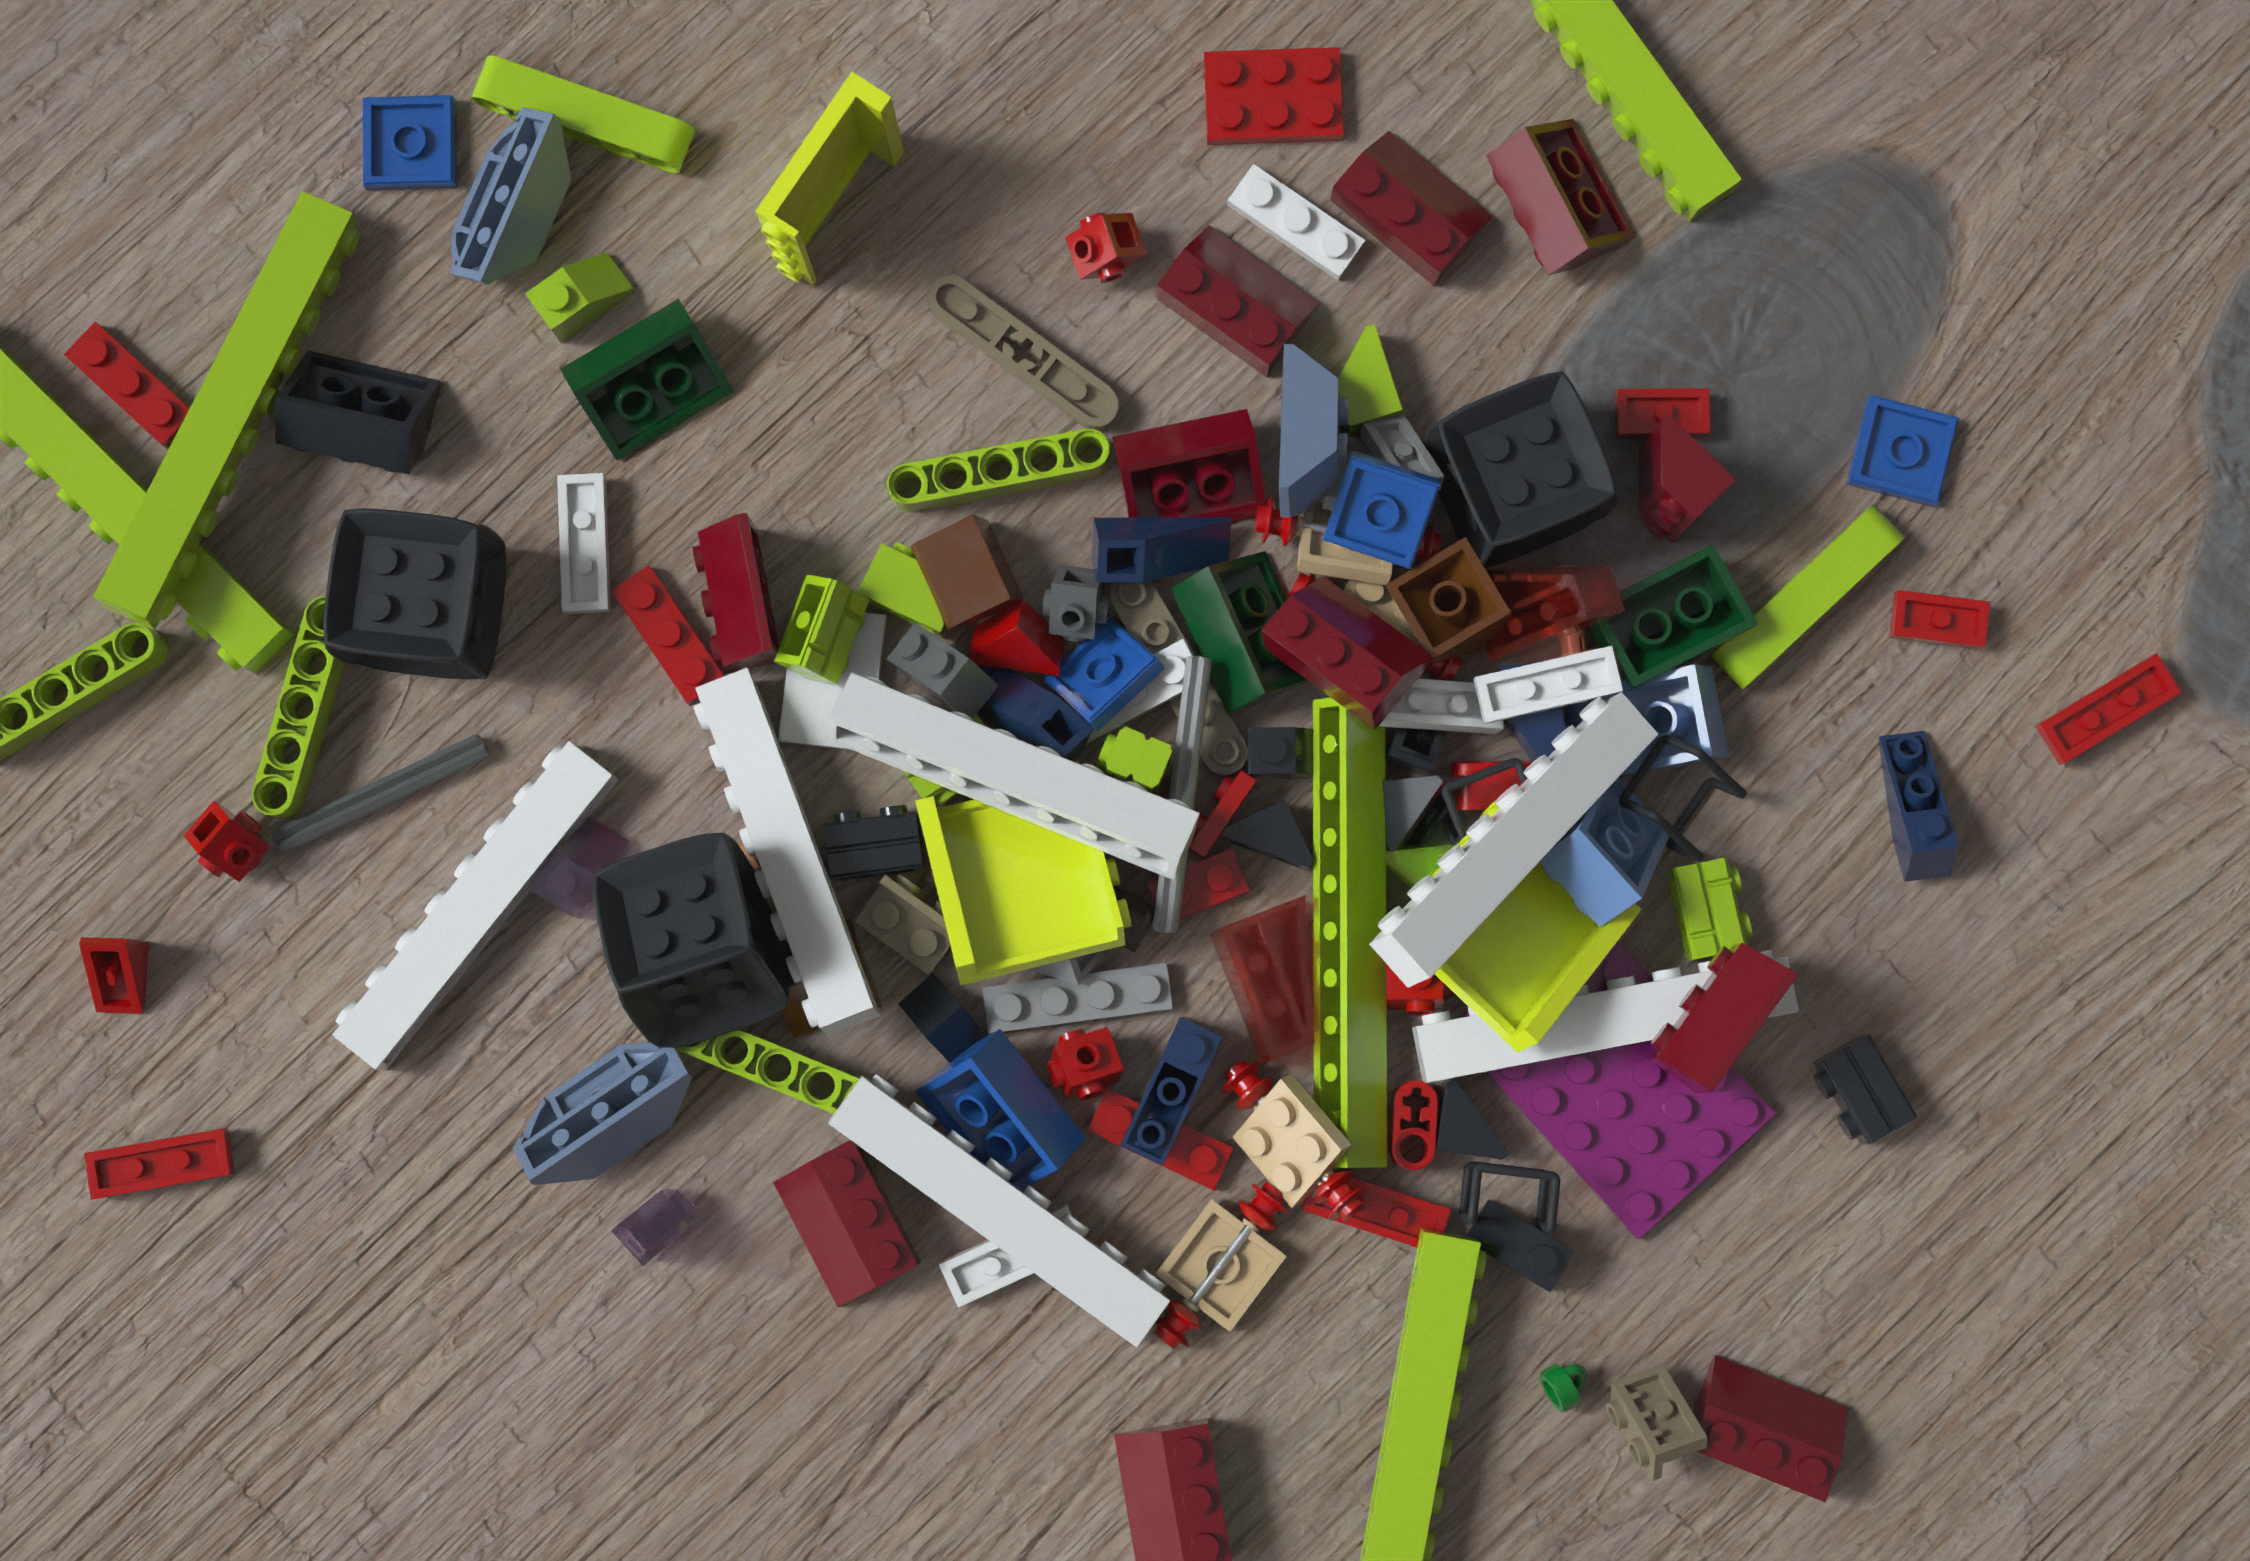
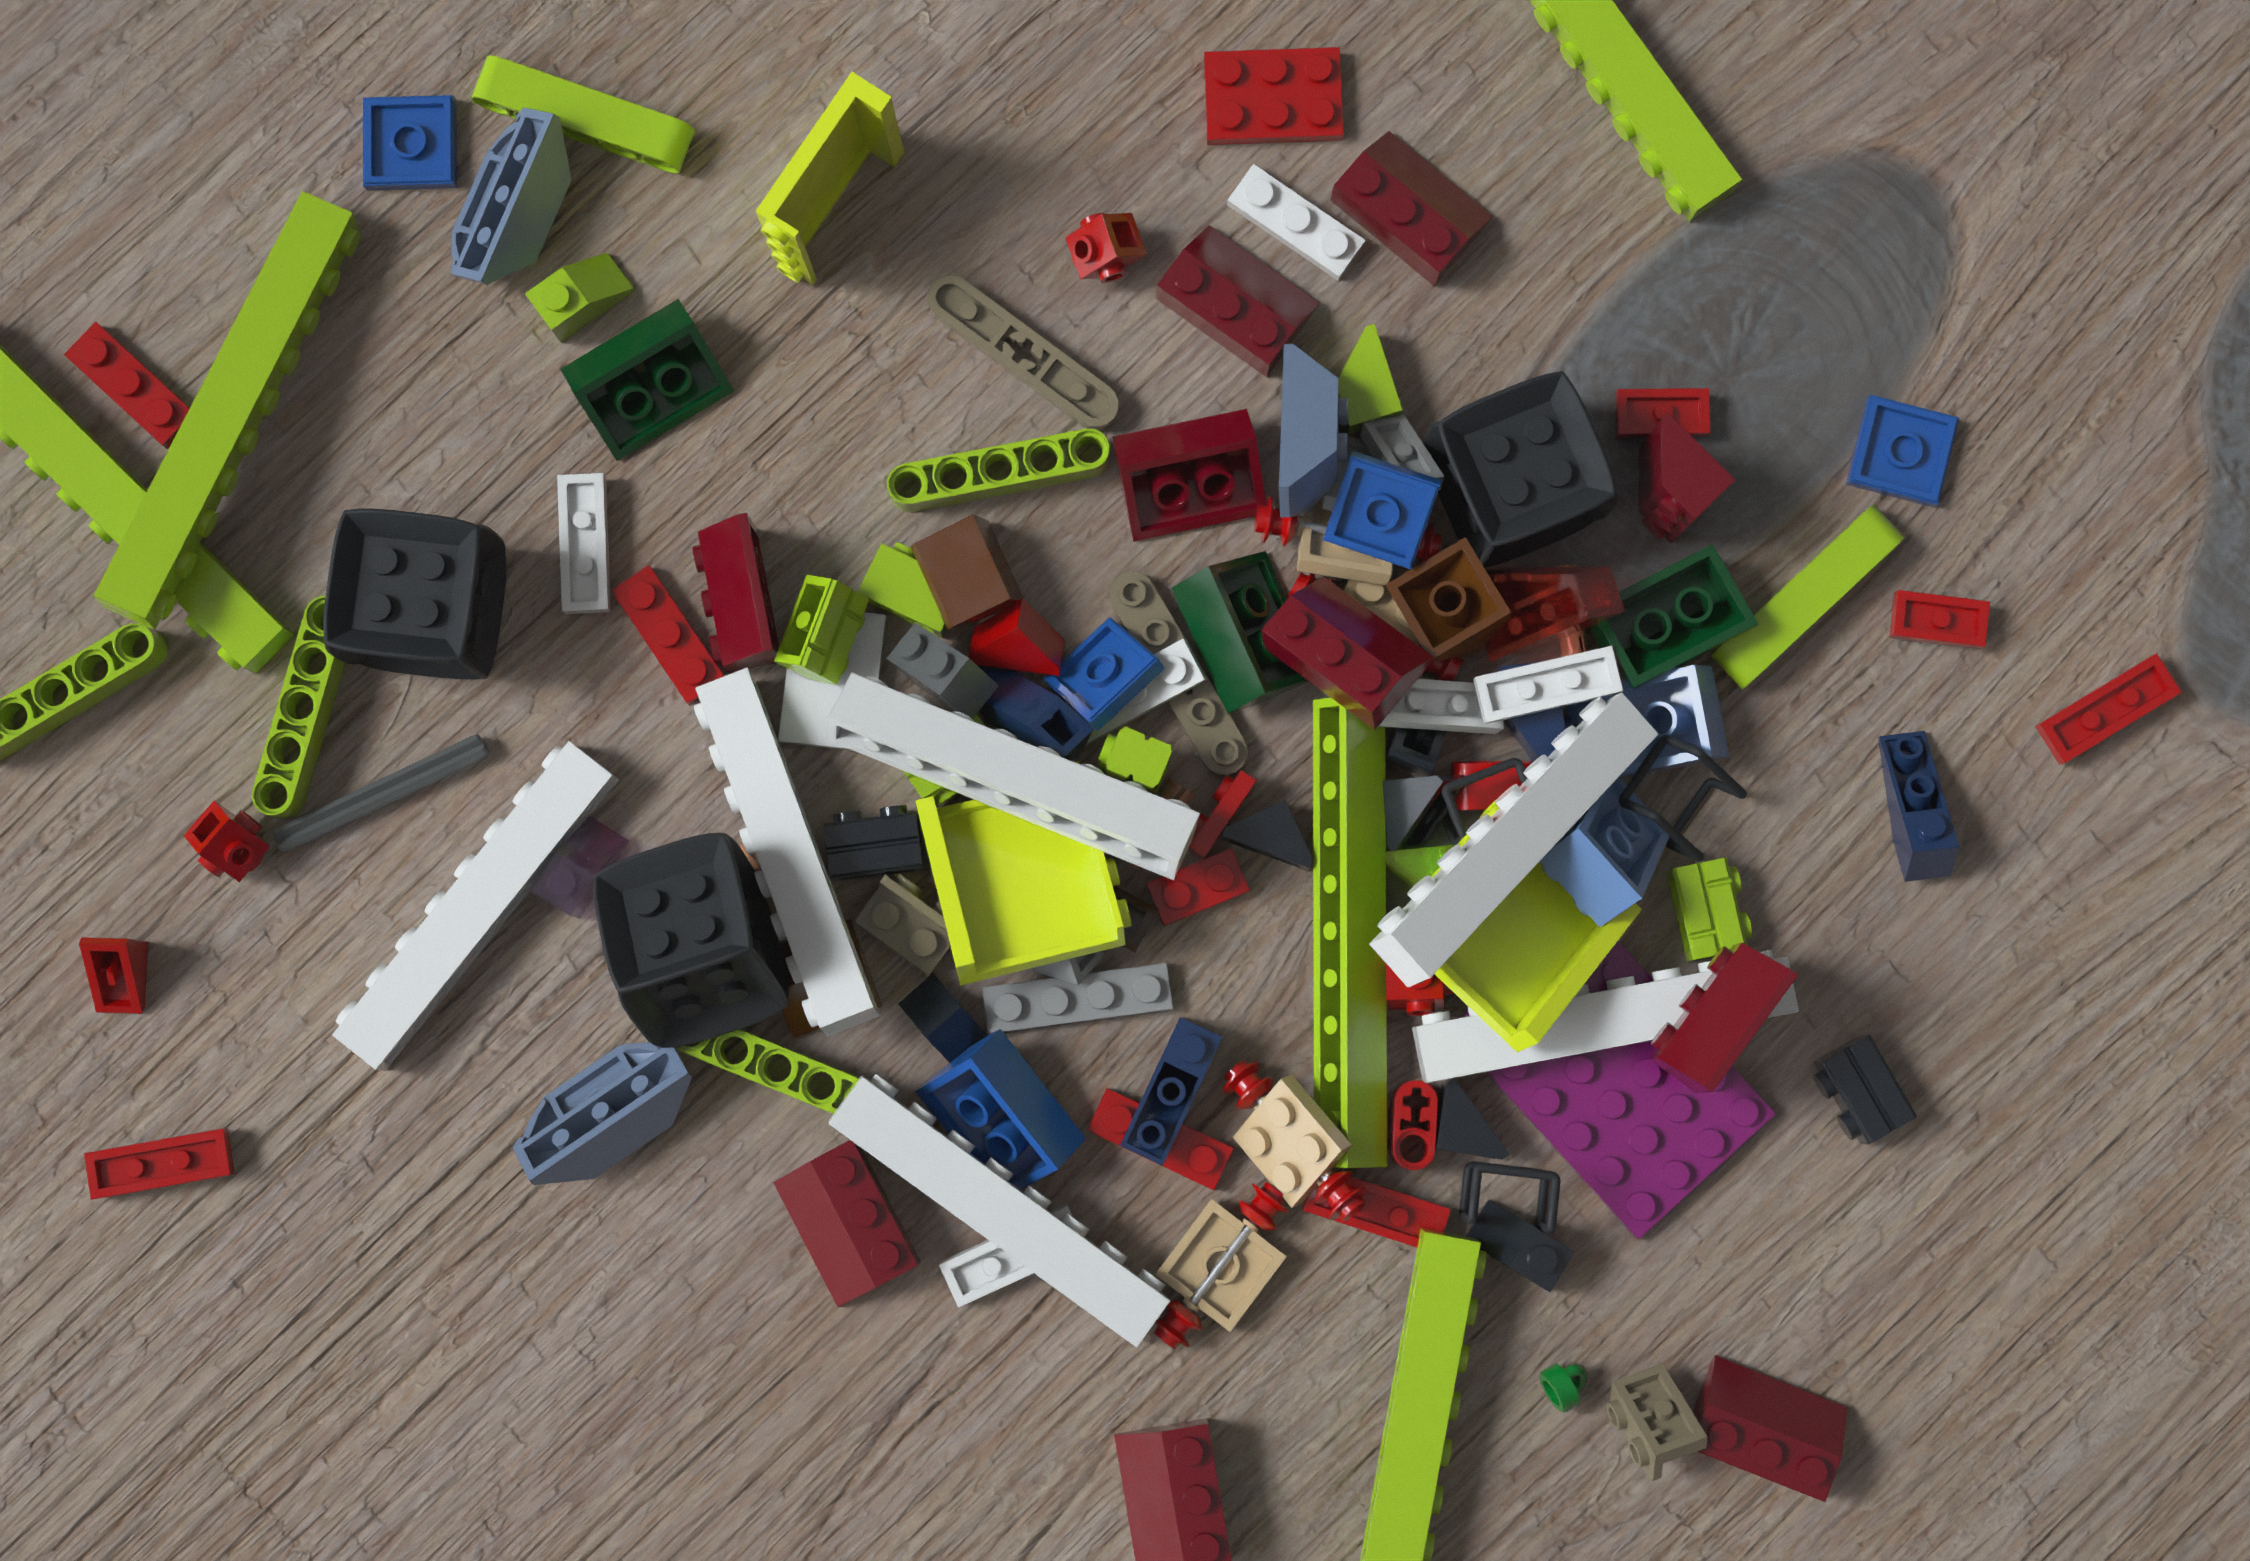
(356, 412): black slope -> none
(656, 1226): clear purple slope -> none
(1076, 604): dark grey brick -> none
(1085, 1063): red brick -> none
(1157, 546): dark blue slope -> none
(1184, 780): light grey axle -> none
(1270, 978): clear red wedge -> none
(1279, 752): black slope -> none
(1559, 195): slope -> none

